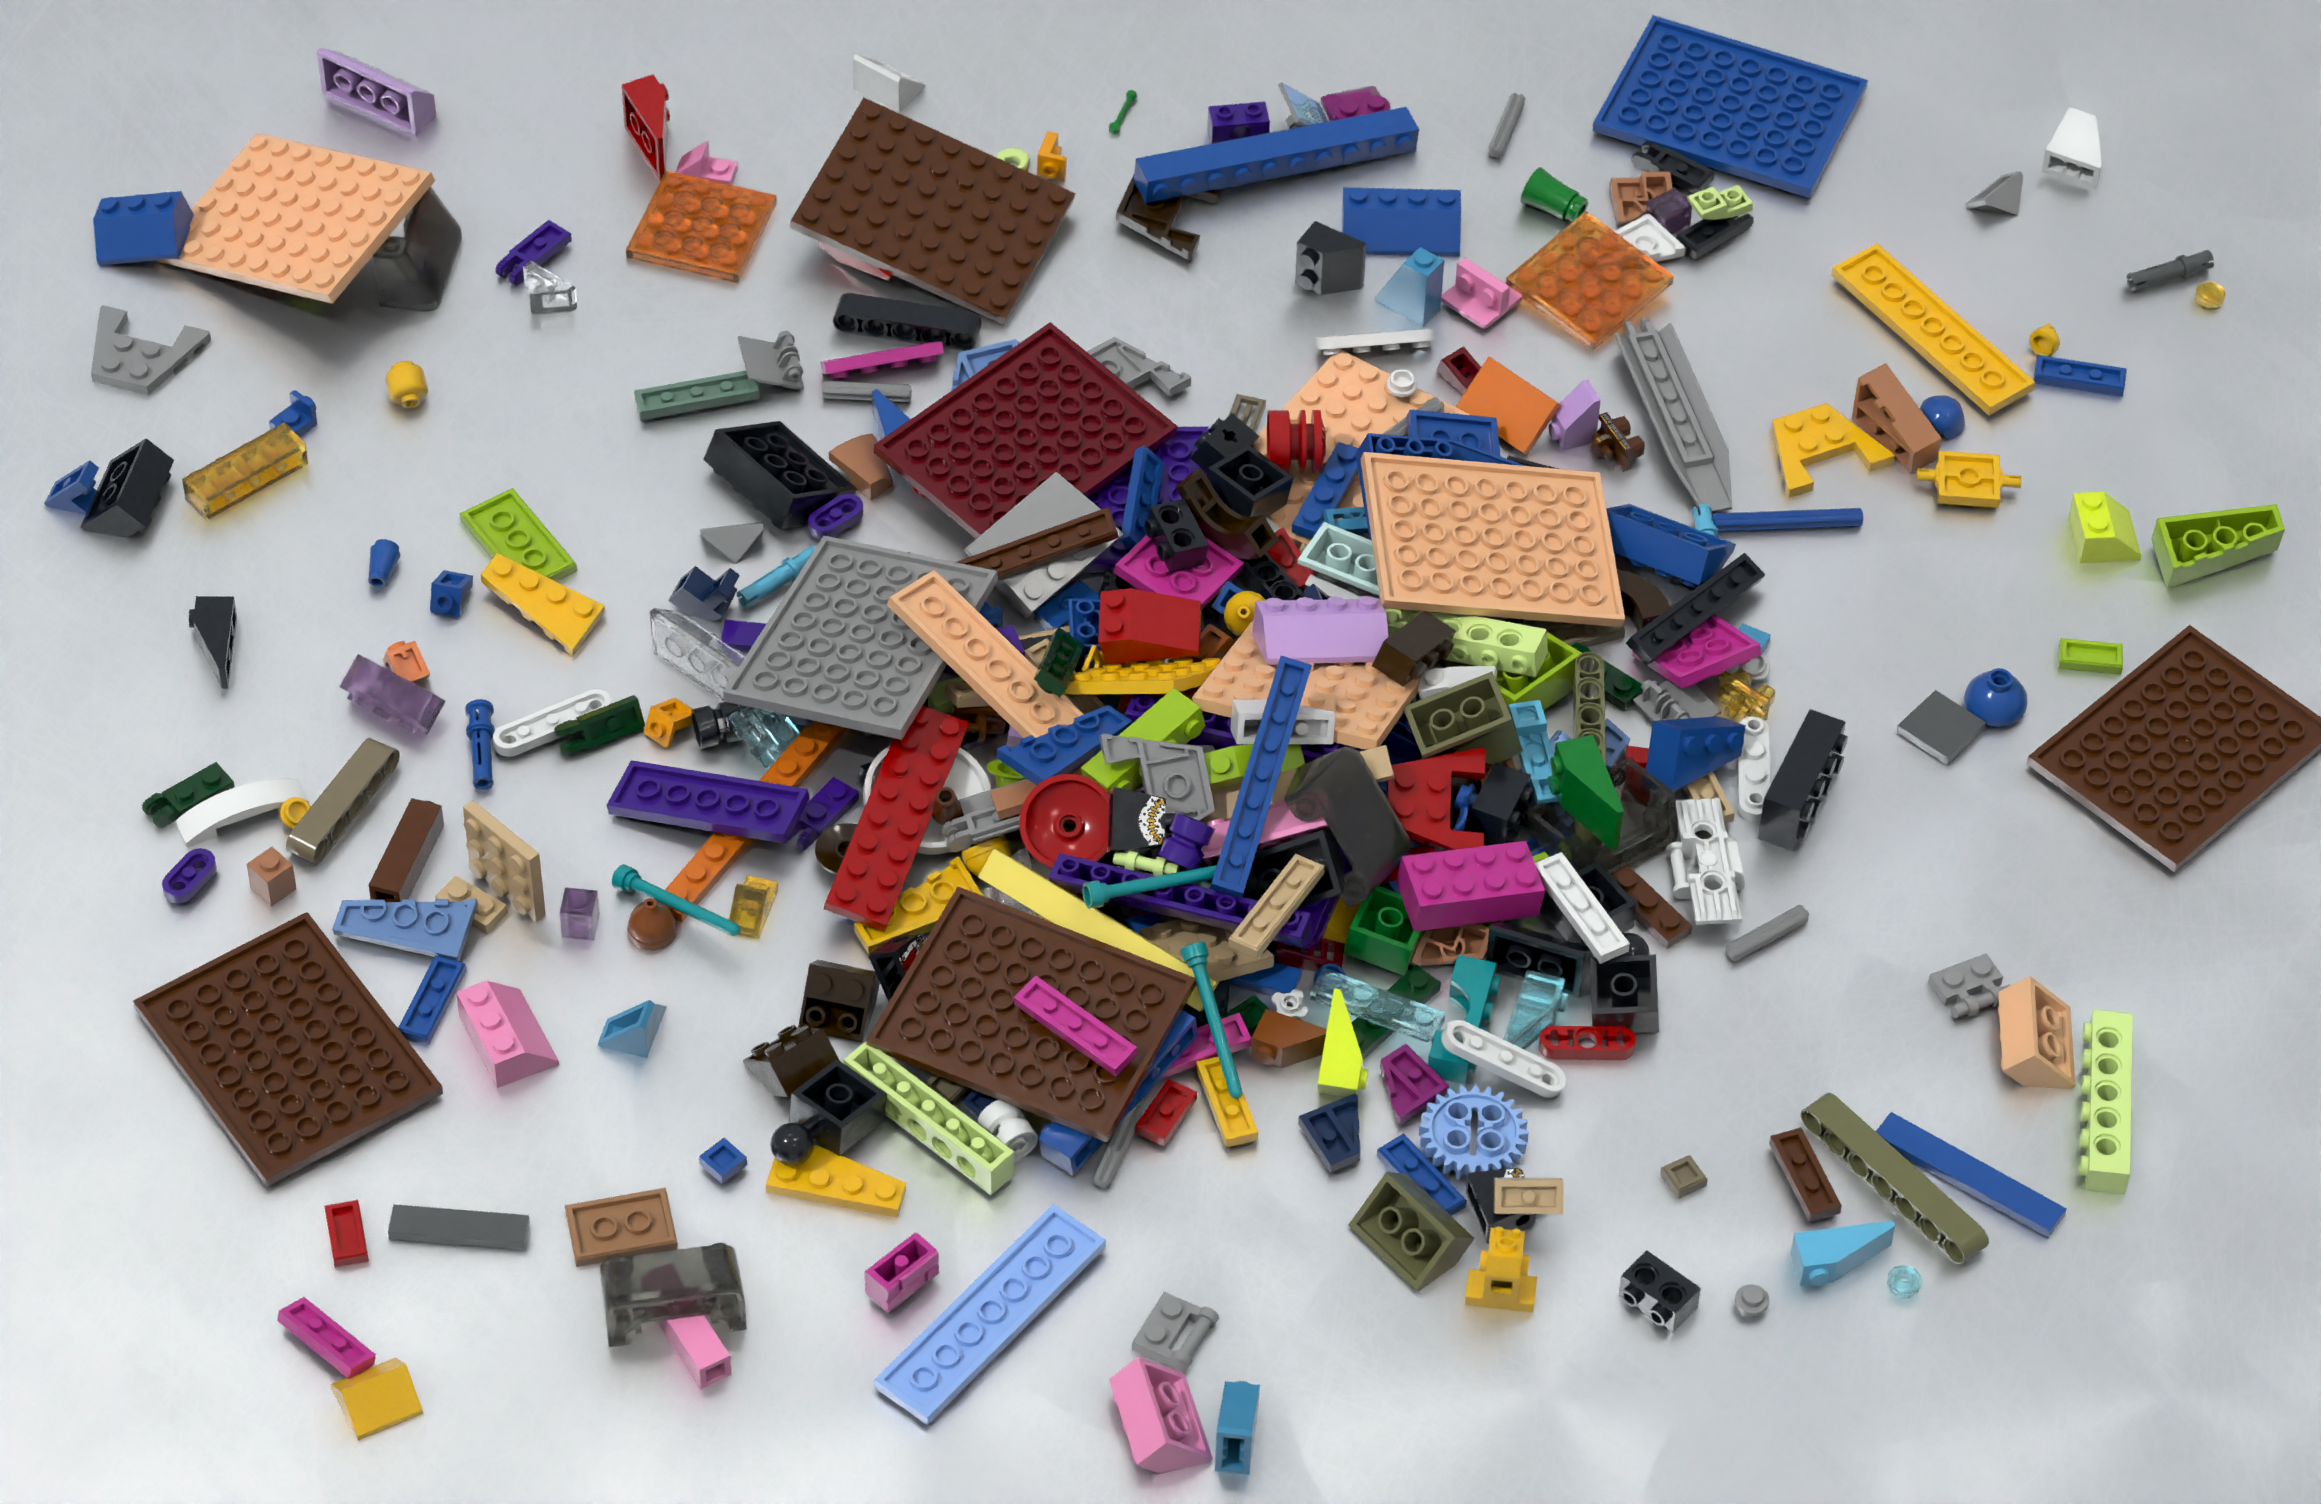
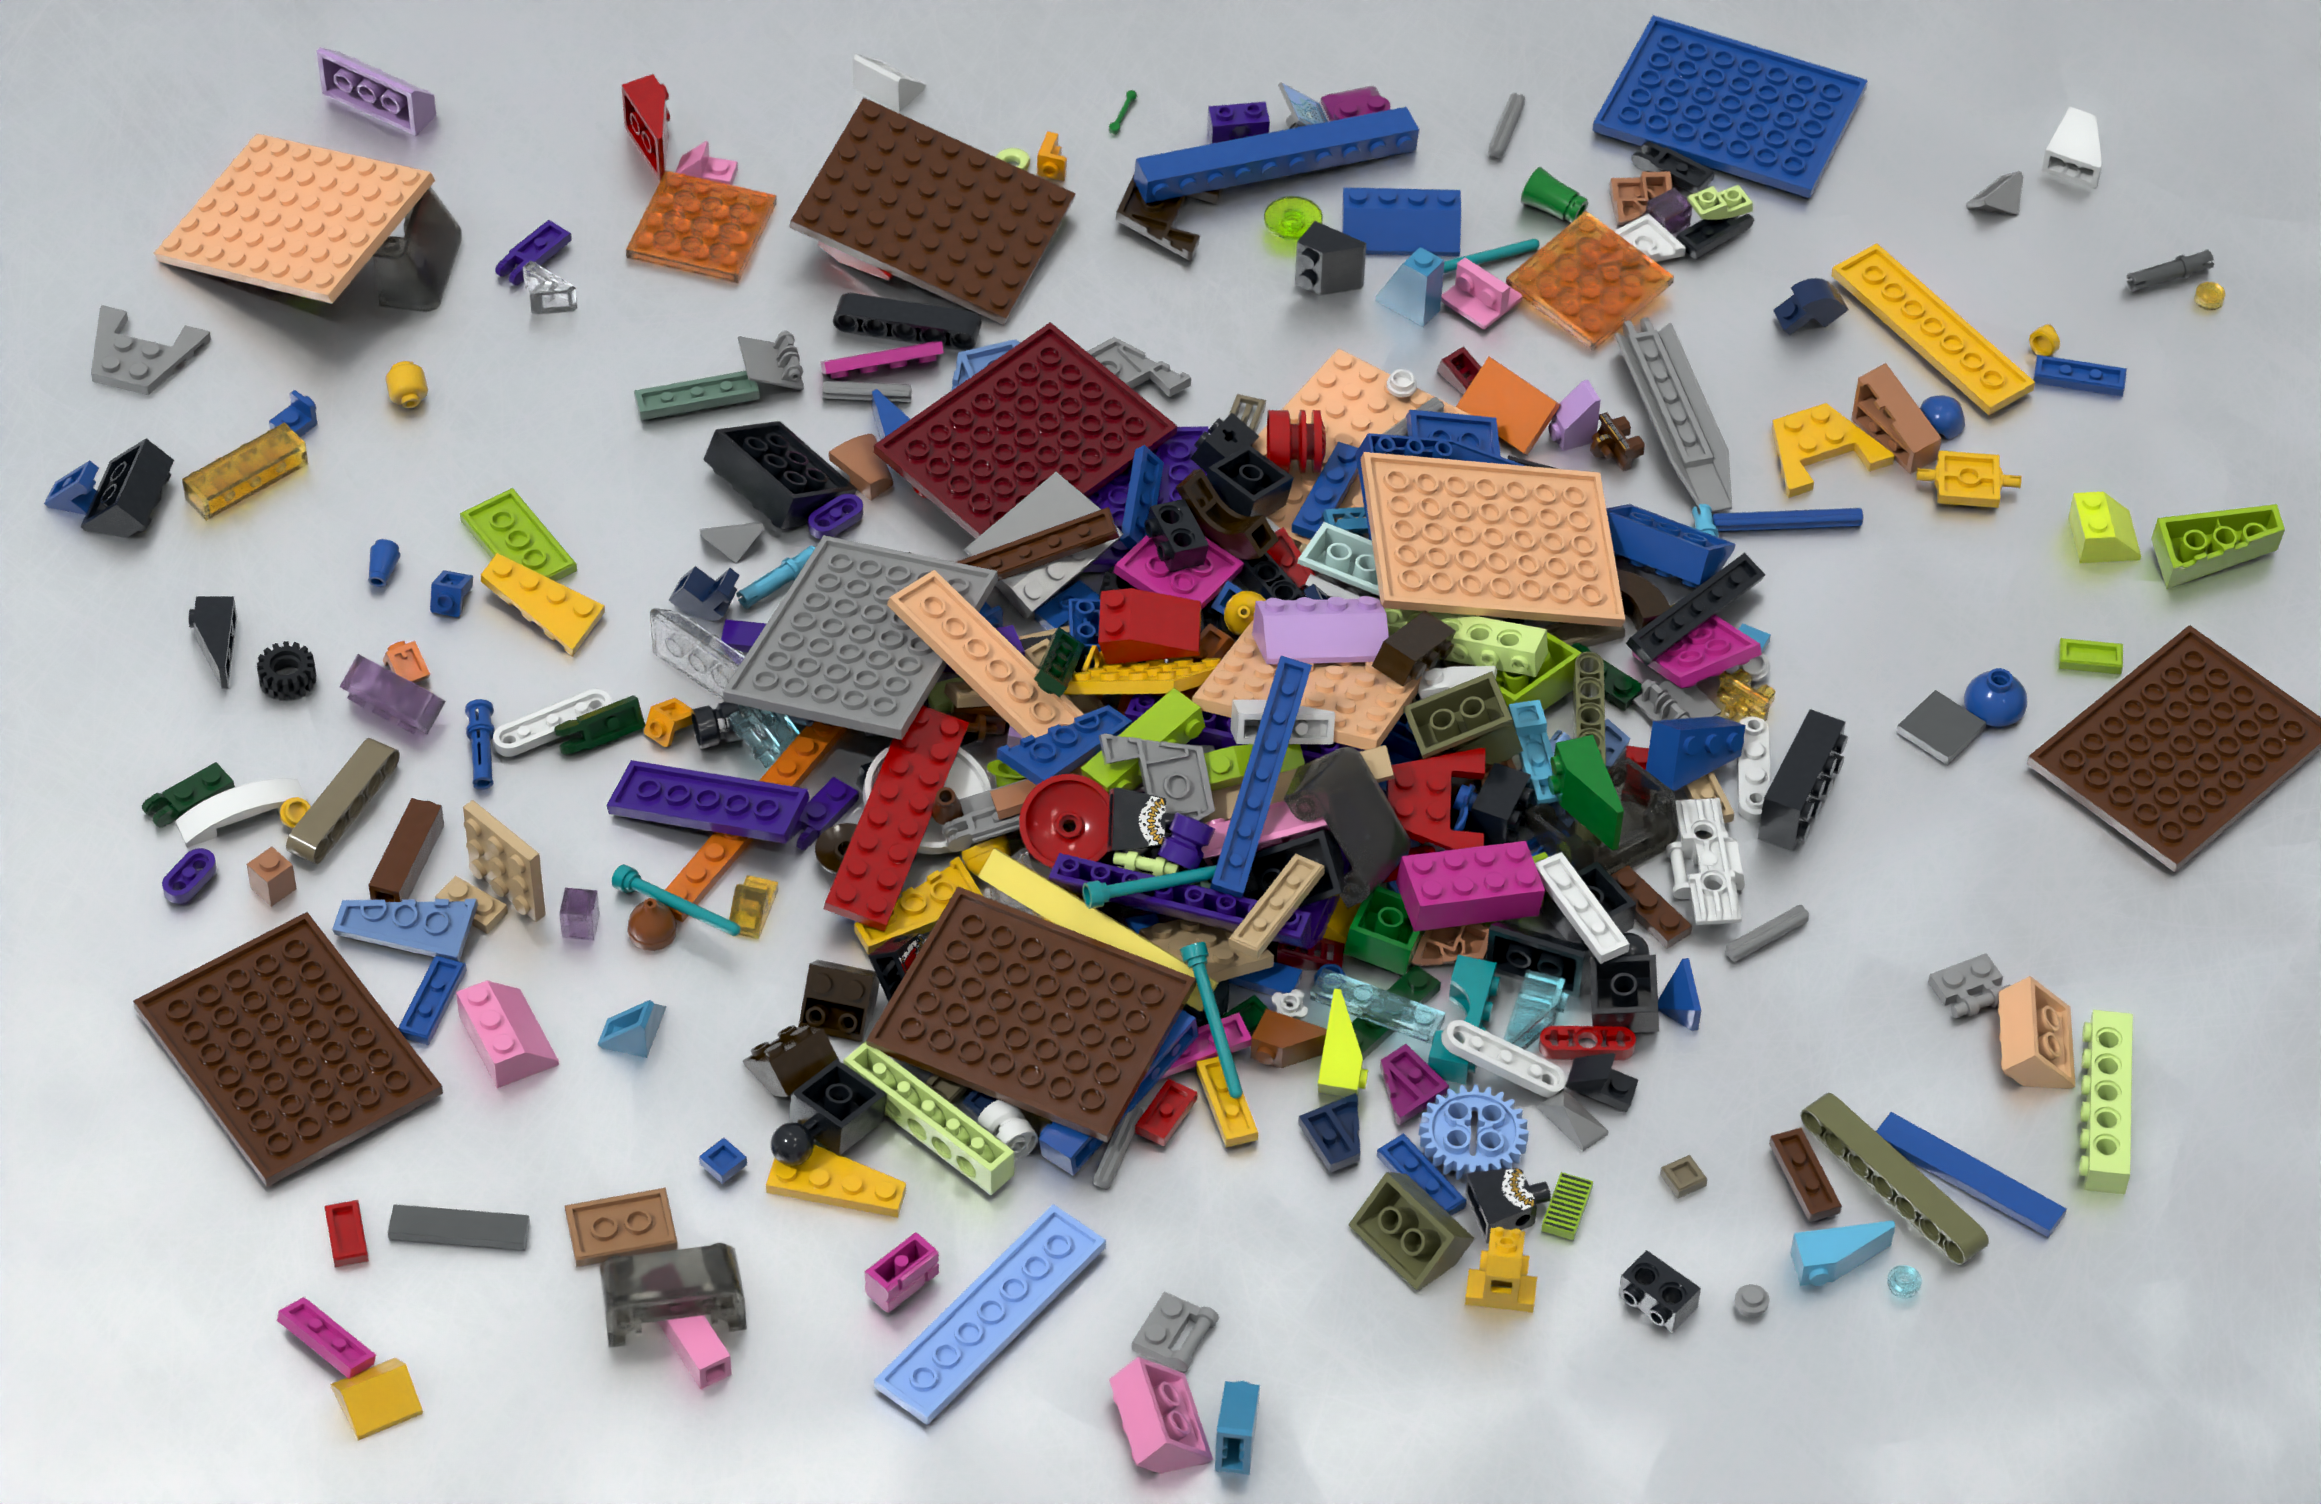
(141, 227): blue slope -> none
(288, 684): none -> black tyre
(1075, 1025): dark pink plate -> none
(1291, 216): none -> clear neon green dish
(1363, 342): white plate -> none
(1494, 254): none -> teal piece
(1528, 1195): tan plate -> none
(1567, 1206): none -> lime tile
(1573, 1120): none -> light grey slope
(1597, 1079): none -> black slope
(1680, 997): none -> blue slope
(1811, 299): none -> dark blue brick

